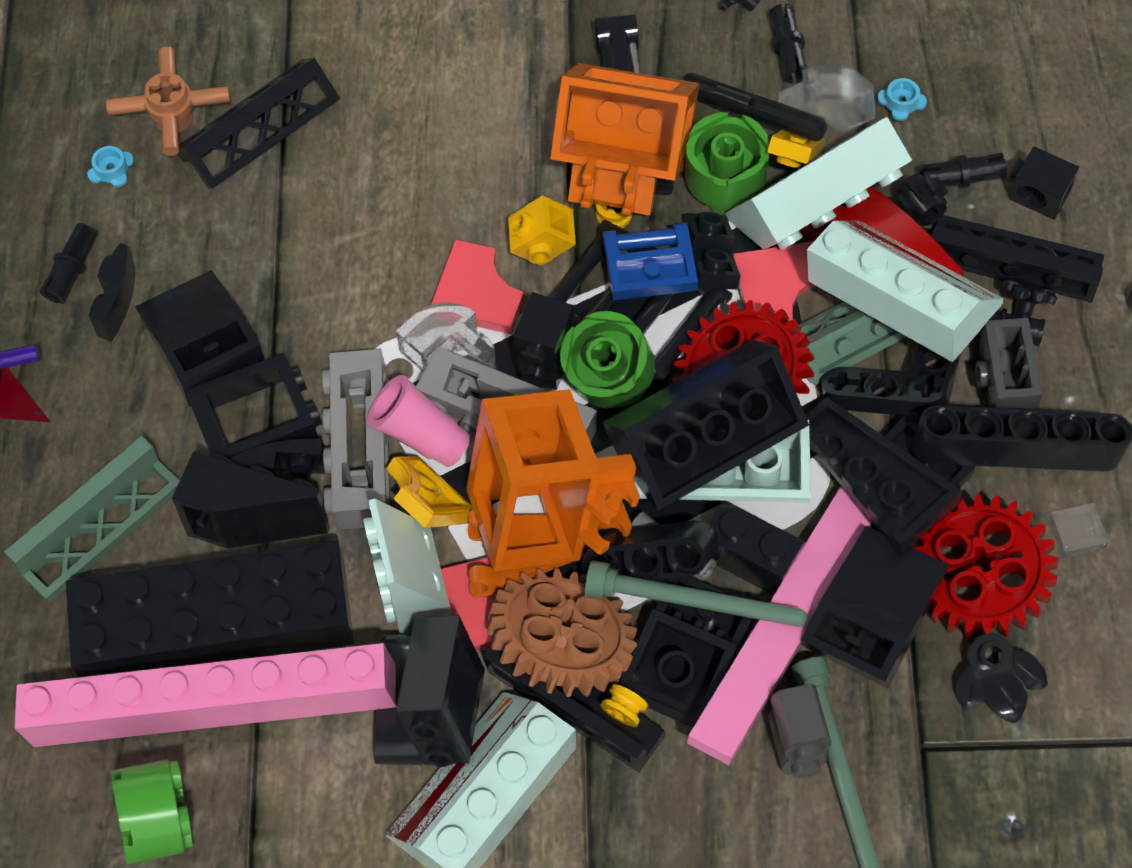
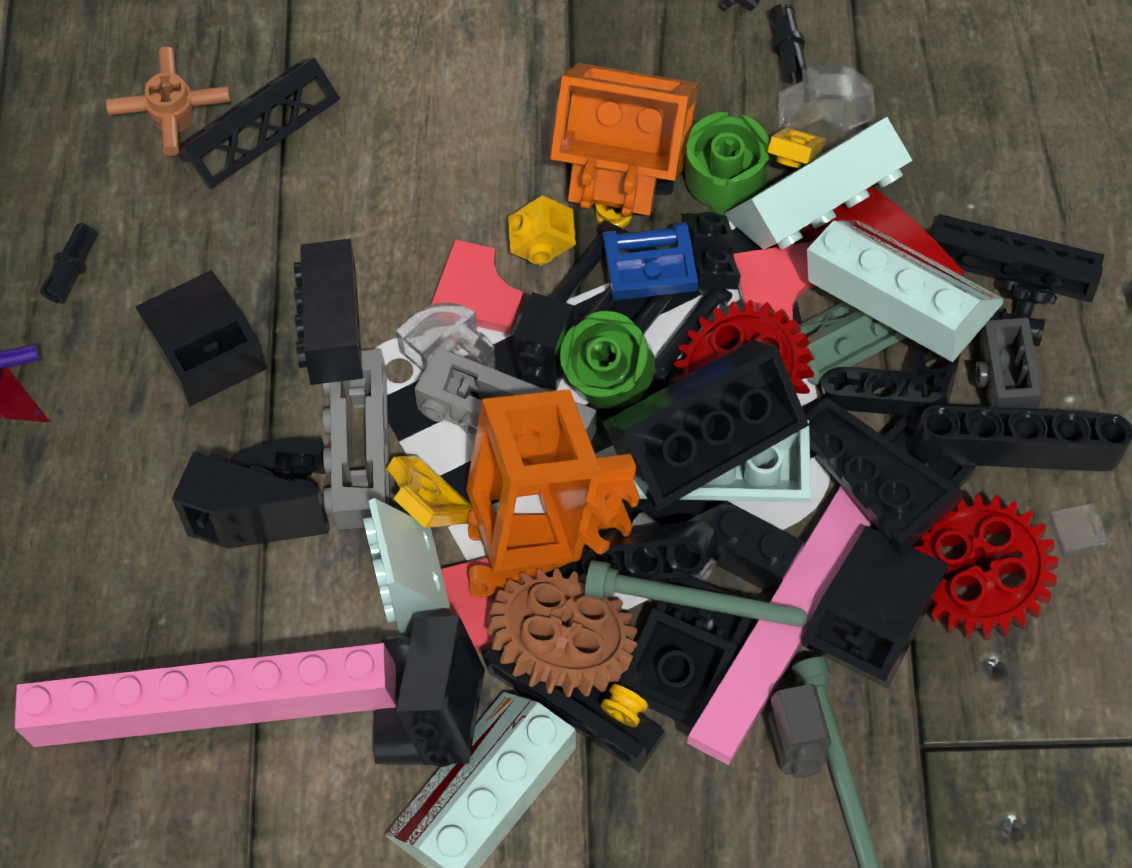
(80, 512): sand green fence -> none
(108, 157): medium azure plate -> none
(118, 282): black slope -> none
(149, 812): bright green brick -> none
(210, 611): black brick -> none
(246, 382): black window -> none
(329, 312): none -> black brick
(417, 422): bright pink plant -> none
(618, 42): black piece -> none
(759, 108): black axle -> none
(902, 89): medium azure plate -> none
(923, 198): black gear -> none
(967, 170): black pin -> none
(999, 684): black plate -> none
(1042, 182): black brick -> none

